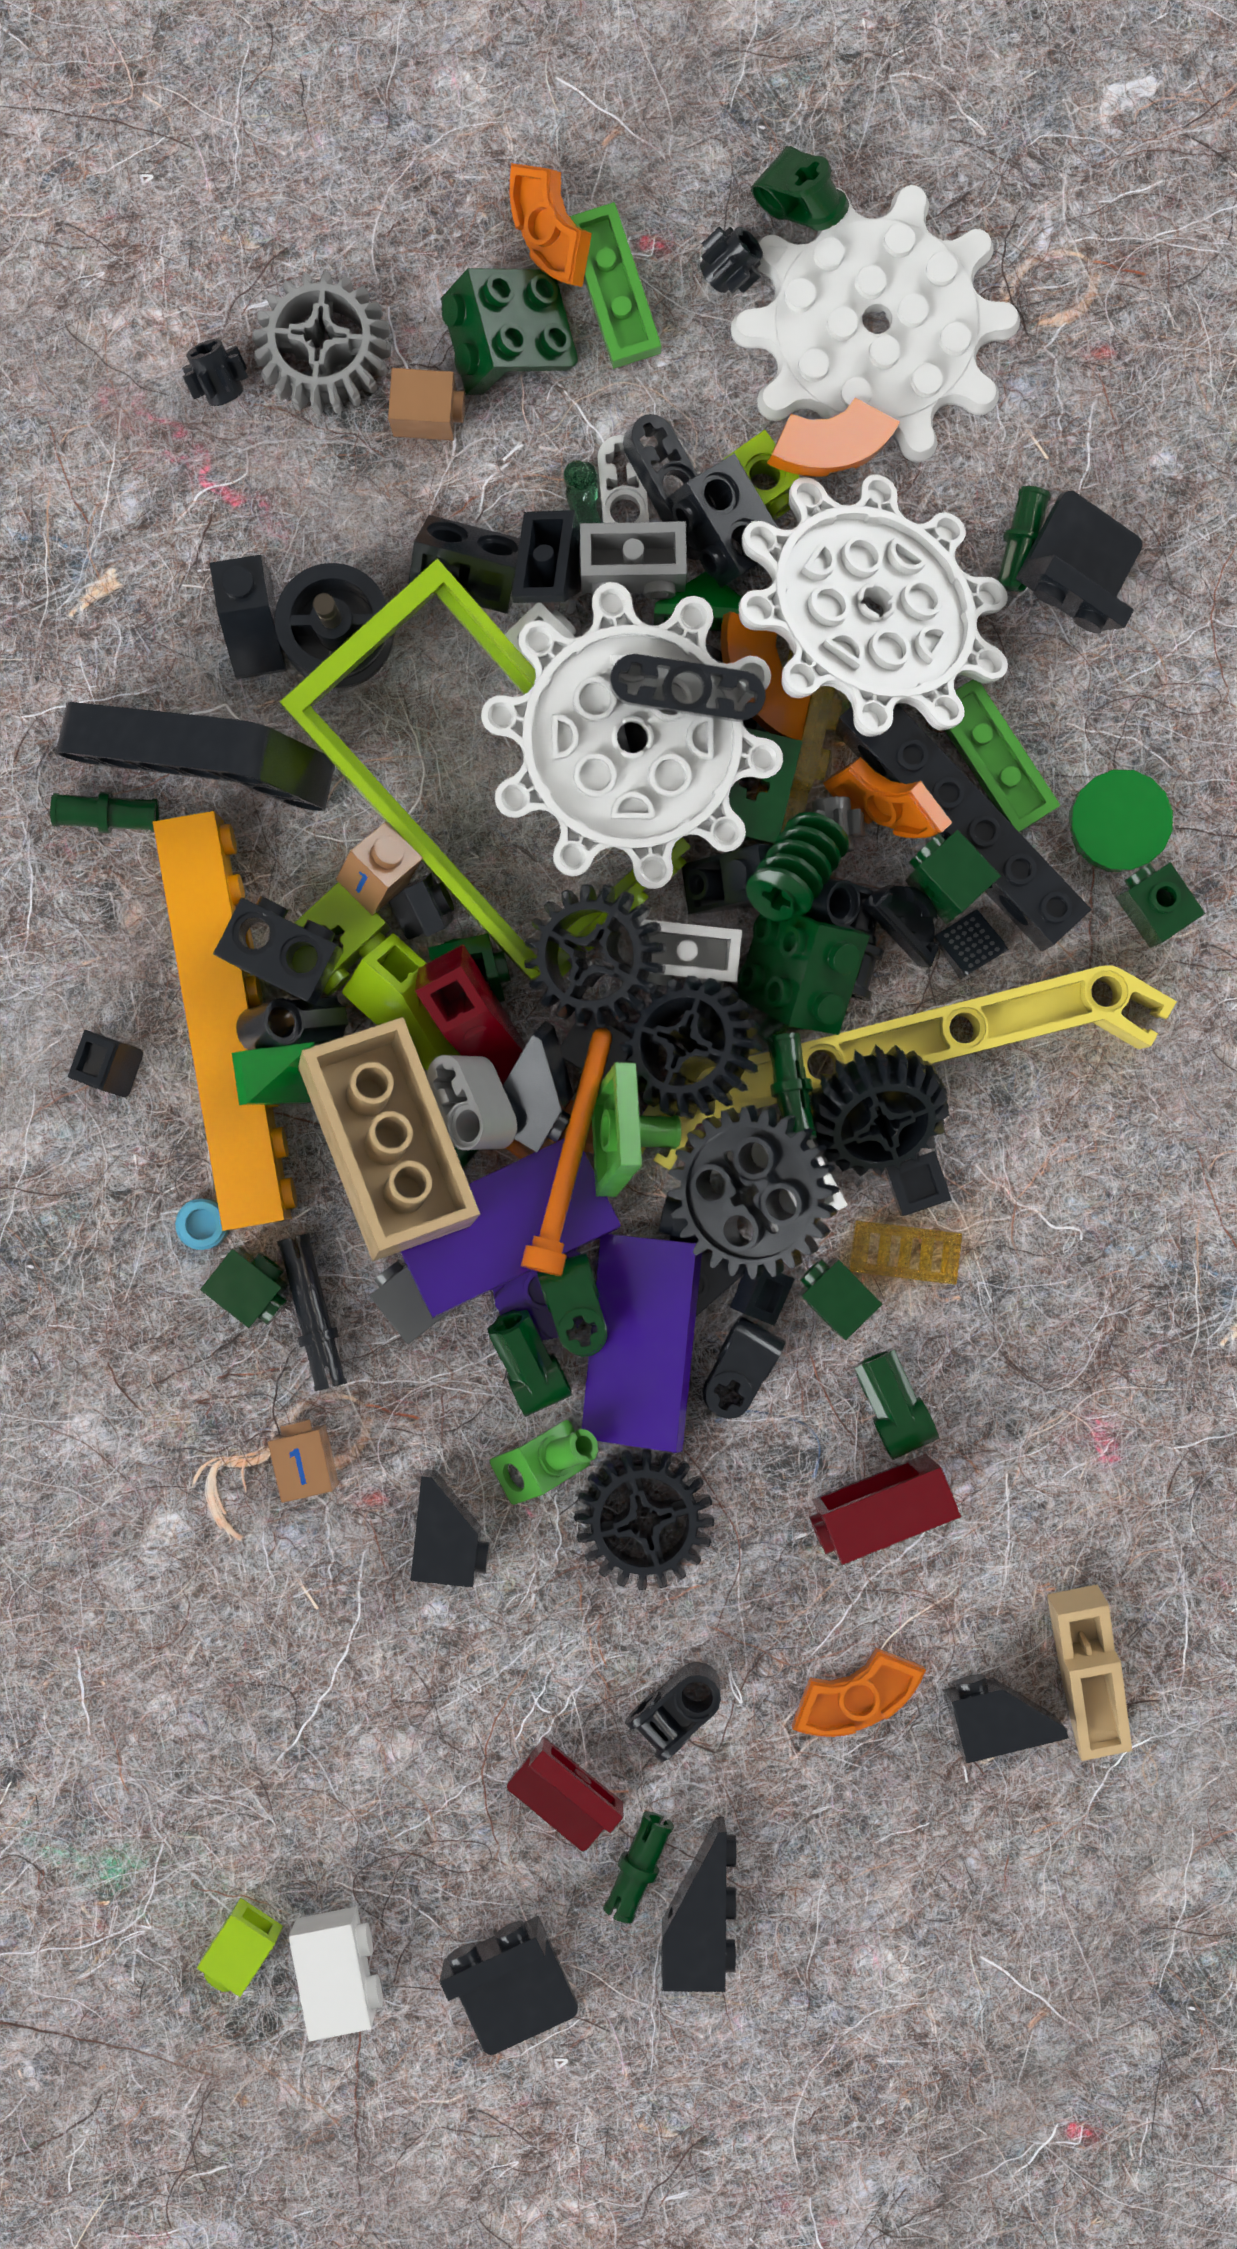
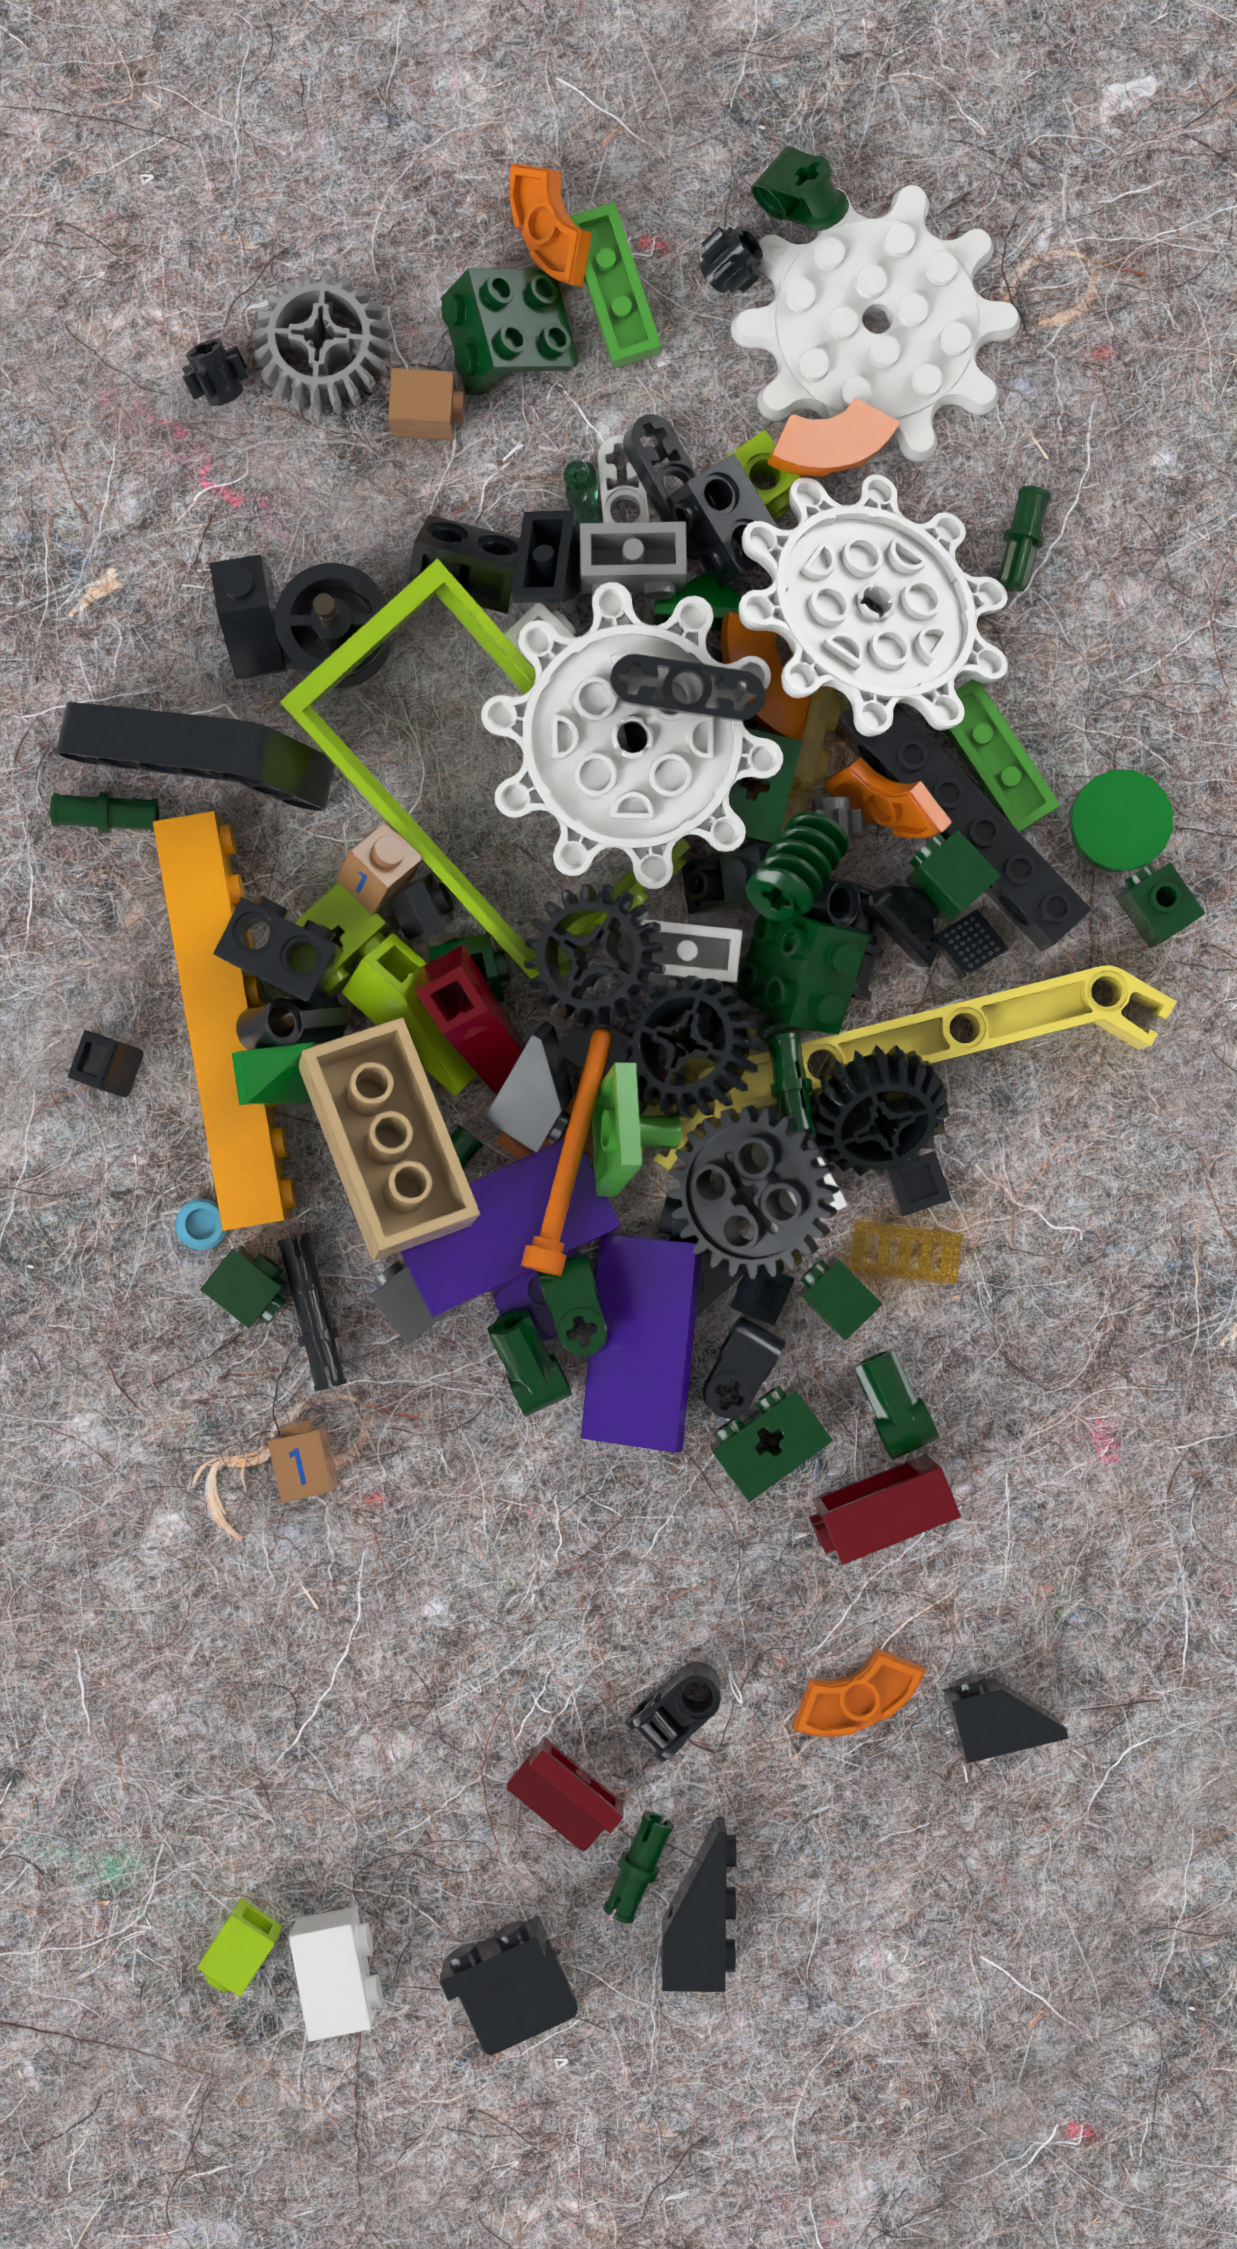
(446, 1537): black slope -> none
(472, 1102): light grey beam -> none
(545, 1461): bright green bracket -> none
(621, 1523): black gear -> none
(761, 1468): none -> dark green brick
(1082, 563): black bracket -> none
(1090, 1671): tan slope -> none

